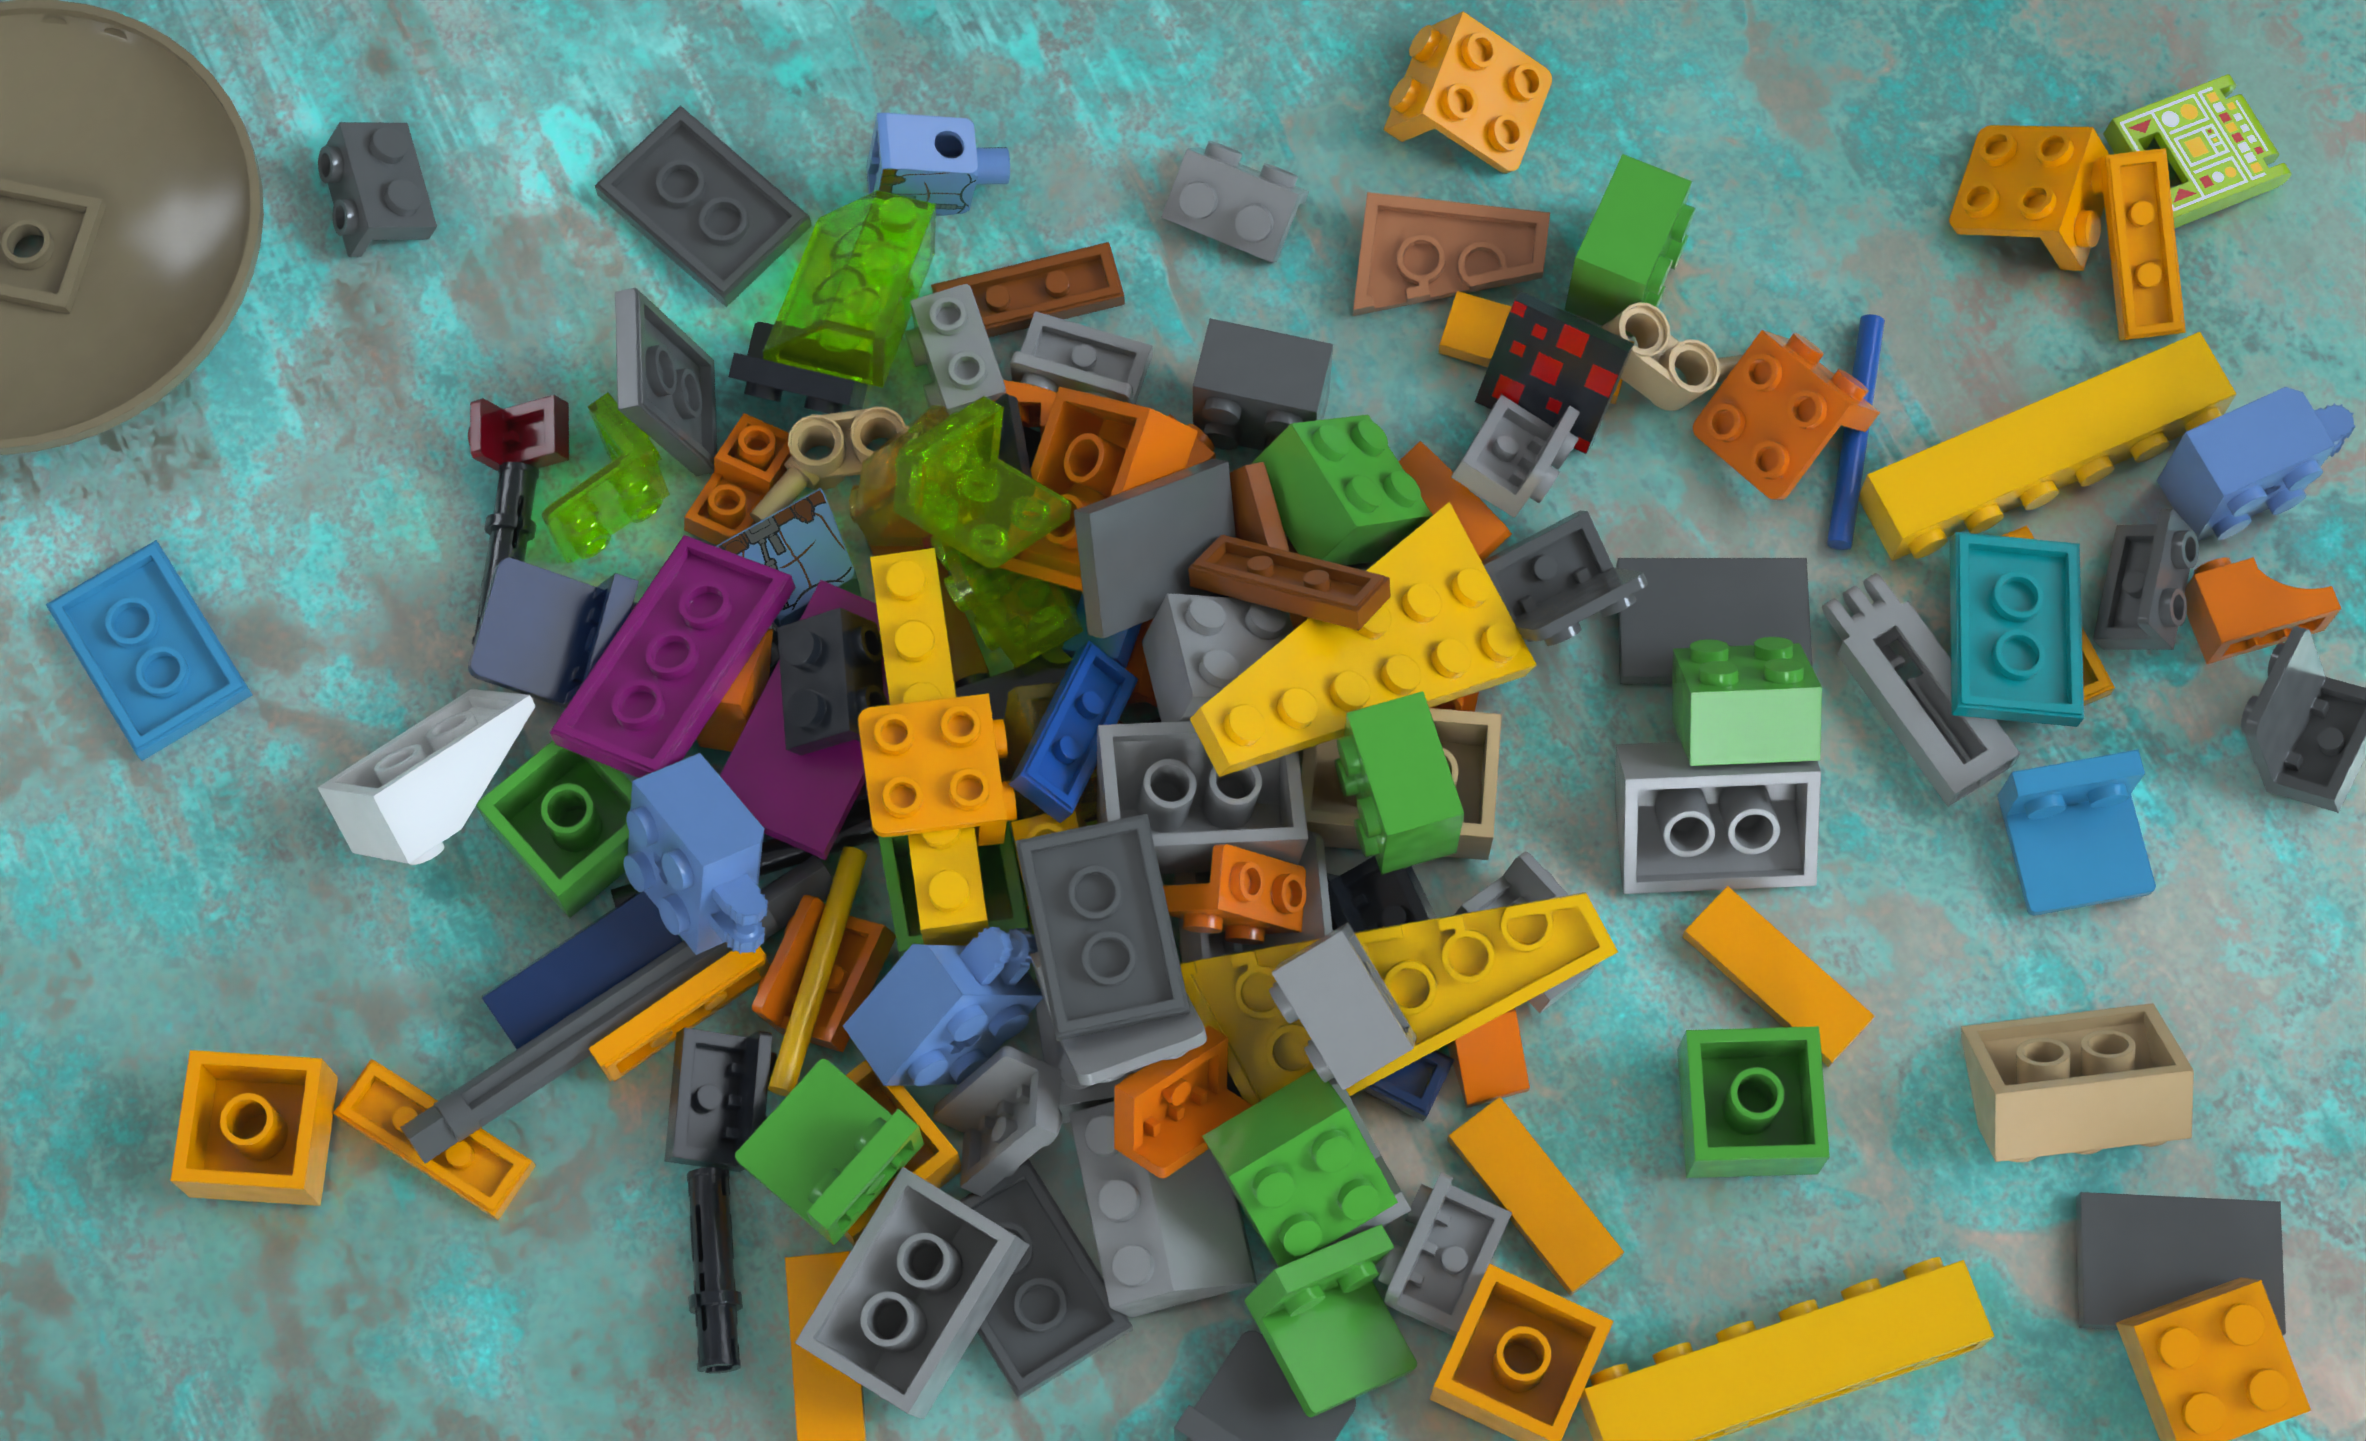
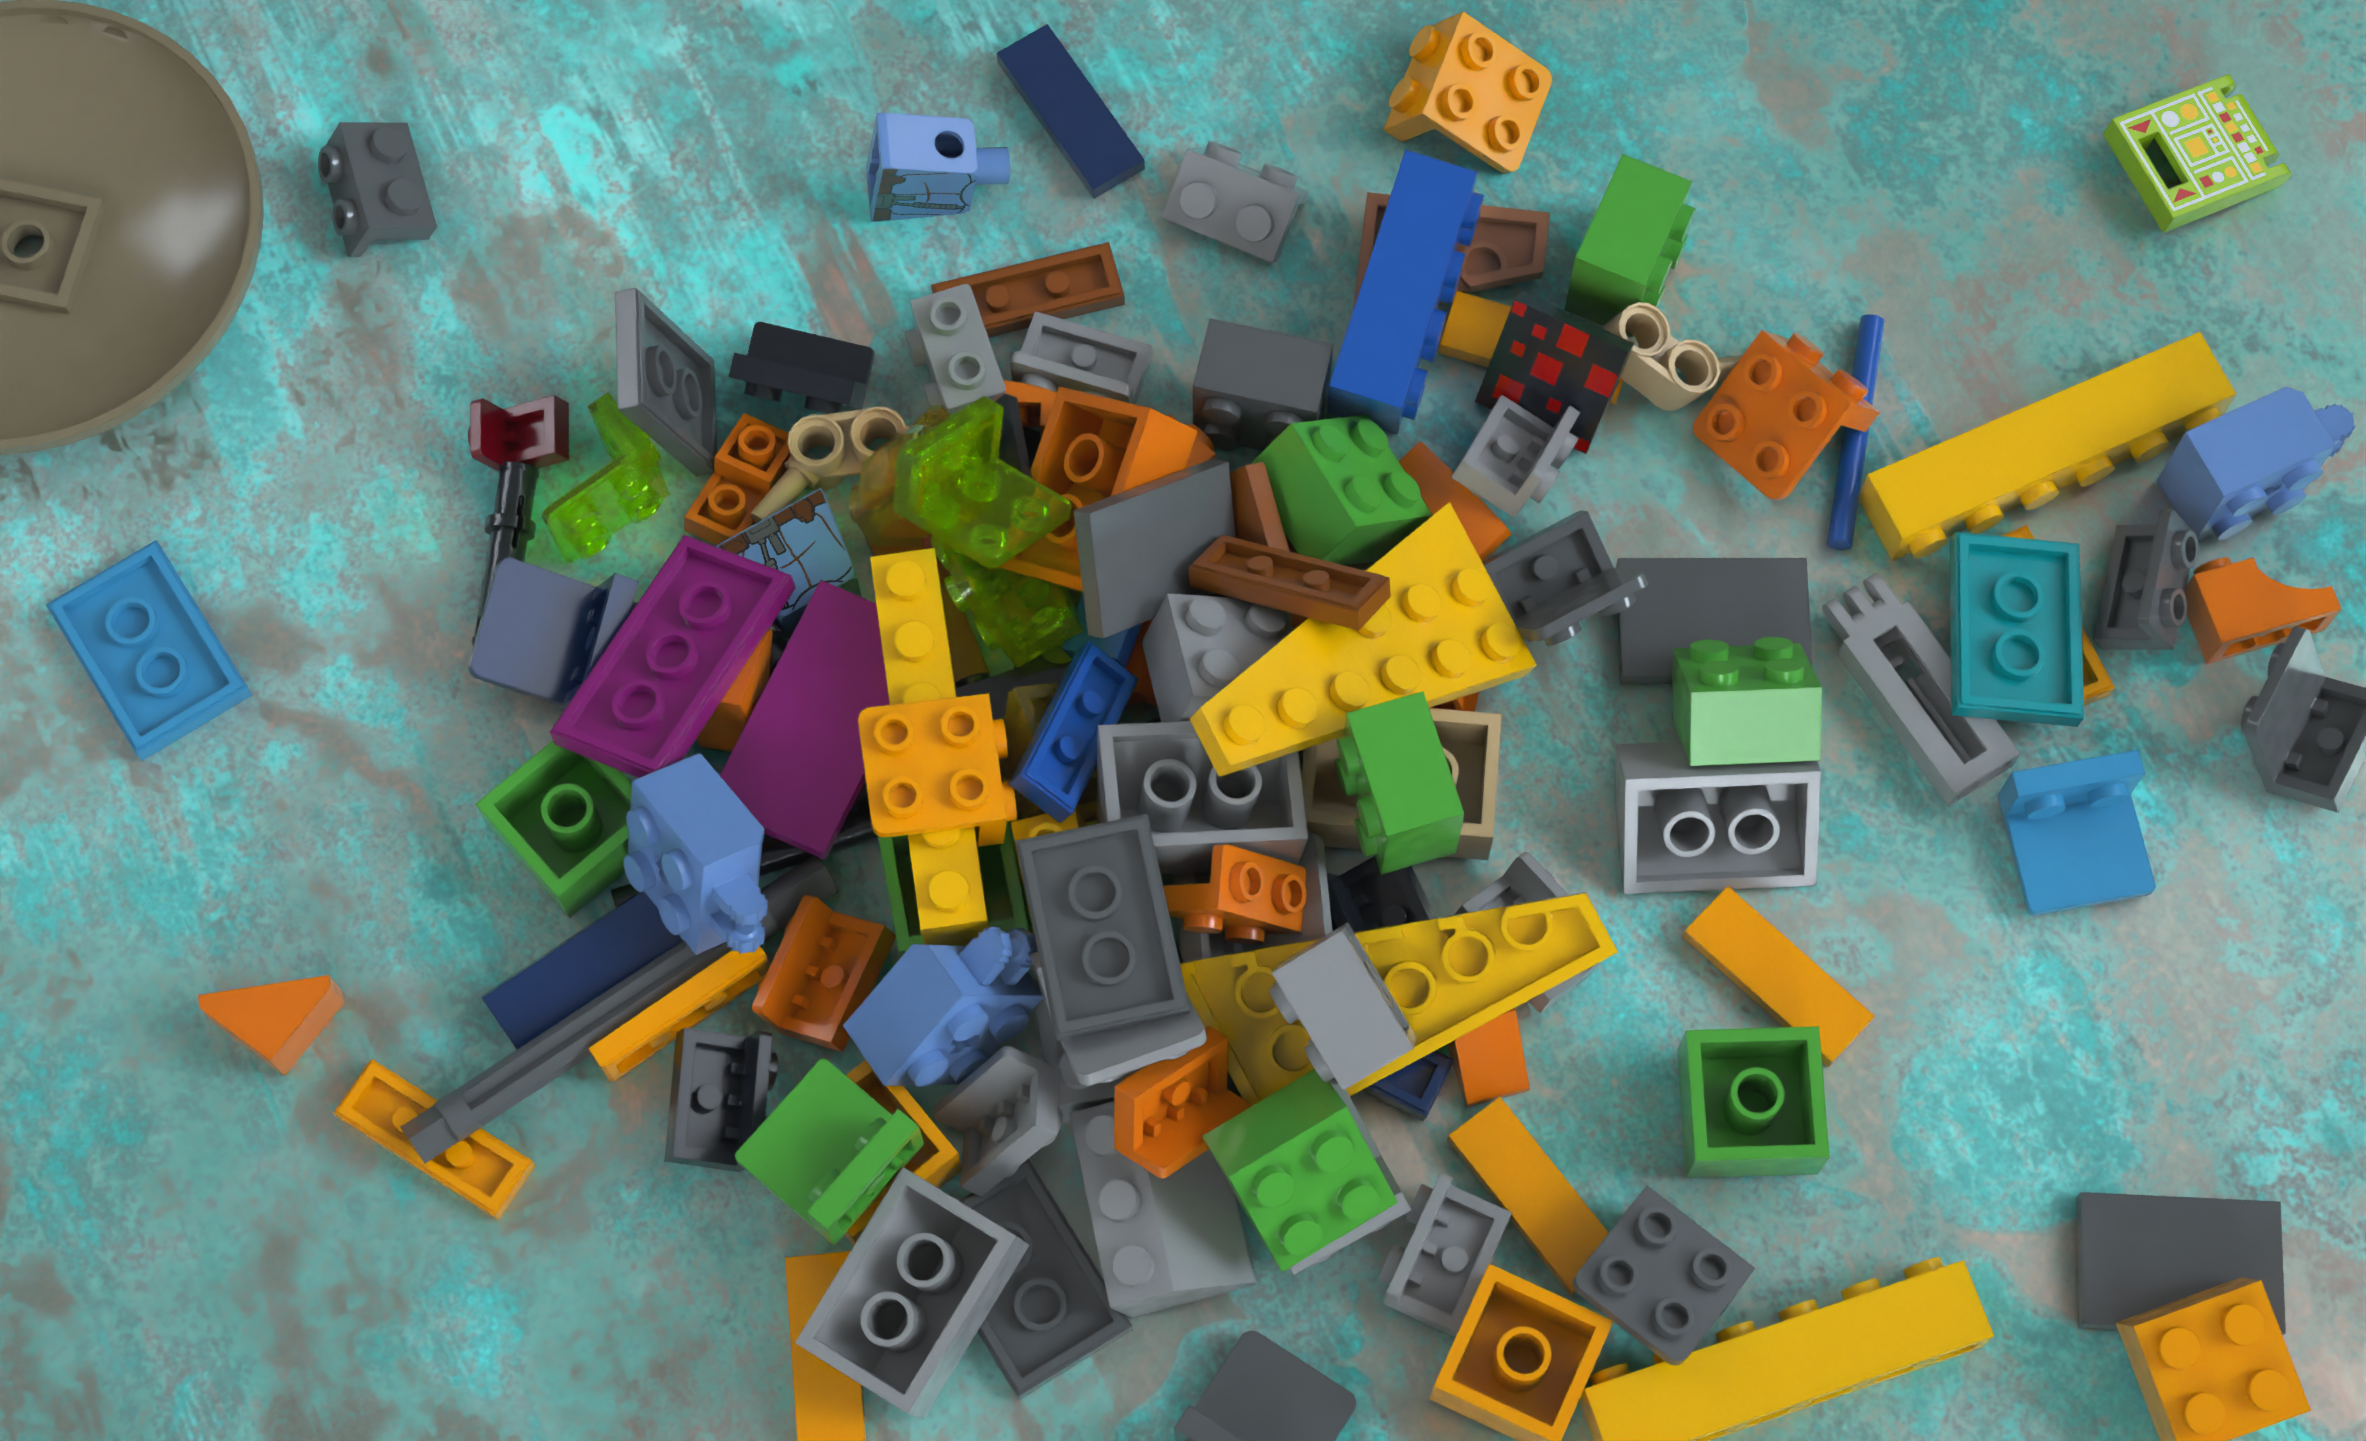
(254, 1128): light orange brick -> none
(275, 1018): none -> orange slope
(426, 779): white slope -> none
(703, 206): dark grey tile -> none
(715, 1293): black pin -> none
(817, 971): yellow bar -> none
(828, 678): black bracket -> none
(856, 288): clear neon green slope -> none
(1070, 111): none -> dark blue tile
(1332, 1323): bright green bracket -> none
(1401, 291): none -> blue brick
(1662, 1277): none -> dark grey bracket
(2035, 186): light orange bracket -> none
(2078, 1082): tan slope -> none
(2142, 244): light orange tile -> none

